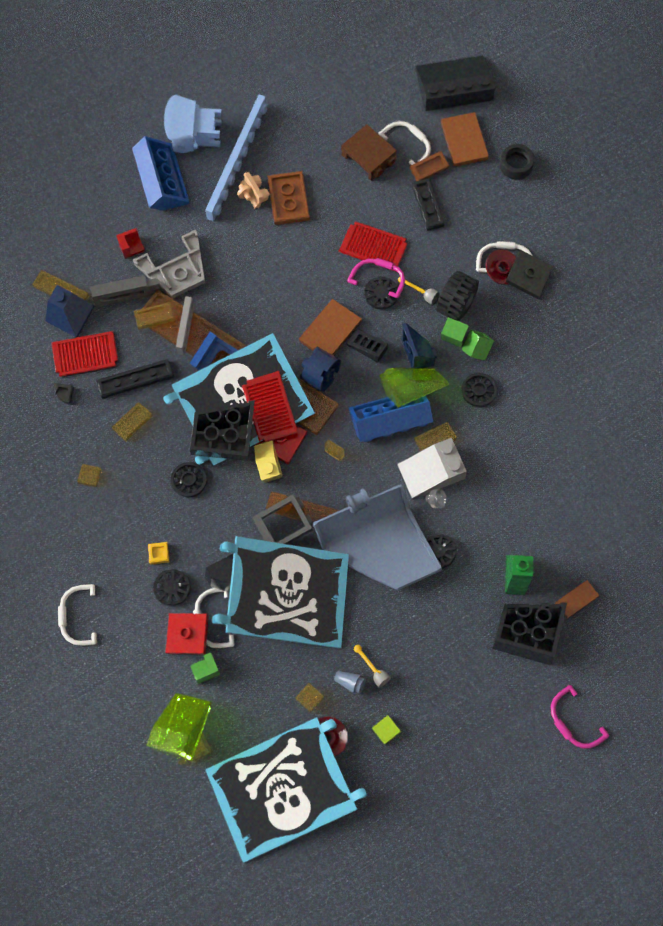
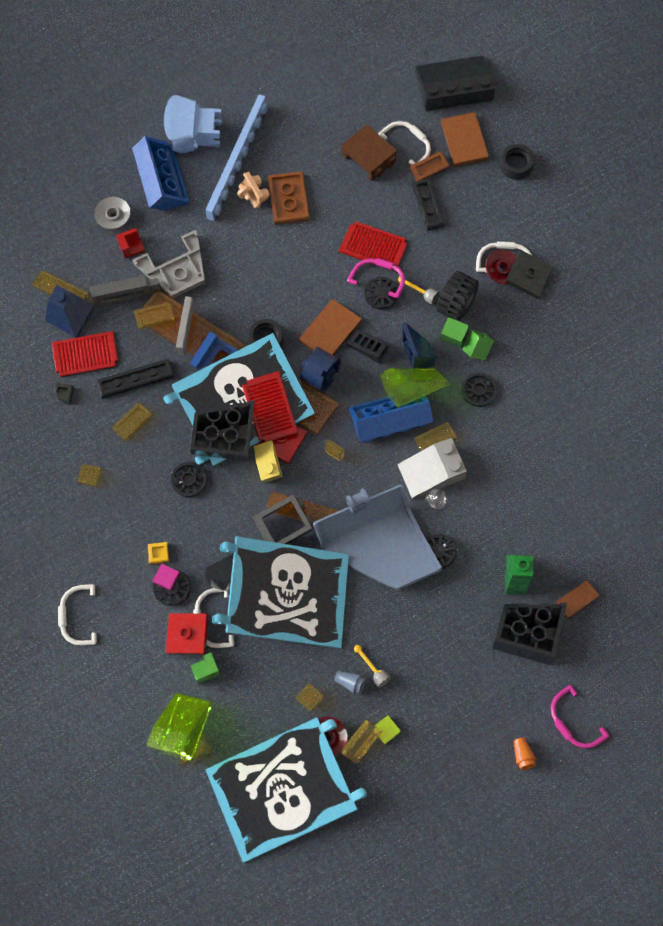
(109, 207): none -> light grey dish
(166, 577): none -> dark pink tile
(266, 324): none -> black tyre
(361, 741): none -> clear yellow tile
(524, 756): none -> orange cone

